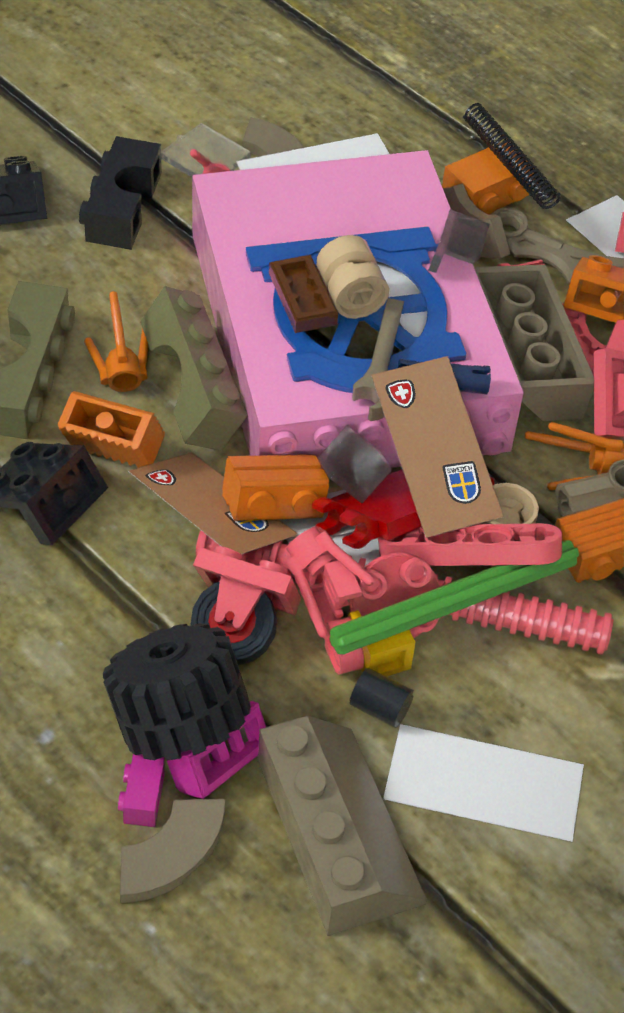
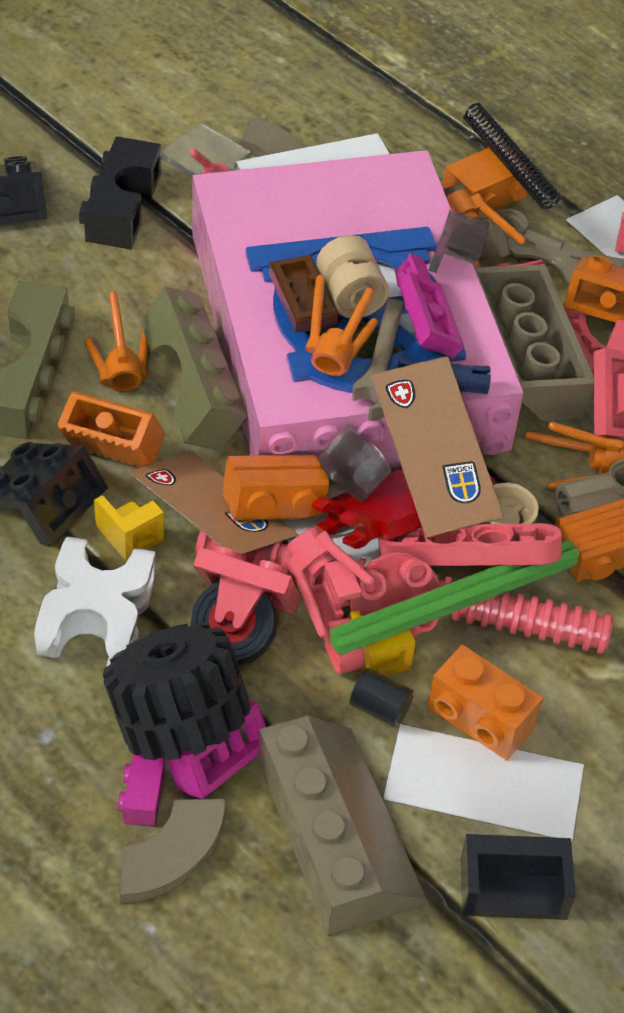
(94, 600): none -> white piece
(129, 525): none -> yellow panel
(335, 349): none -> orange plant
(428, 308): none -> dark pink hinge
(470, 205): none -> orange plant
(484, 702): none -> orange brick
(517, 877): none -> black panel

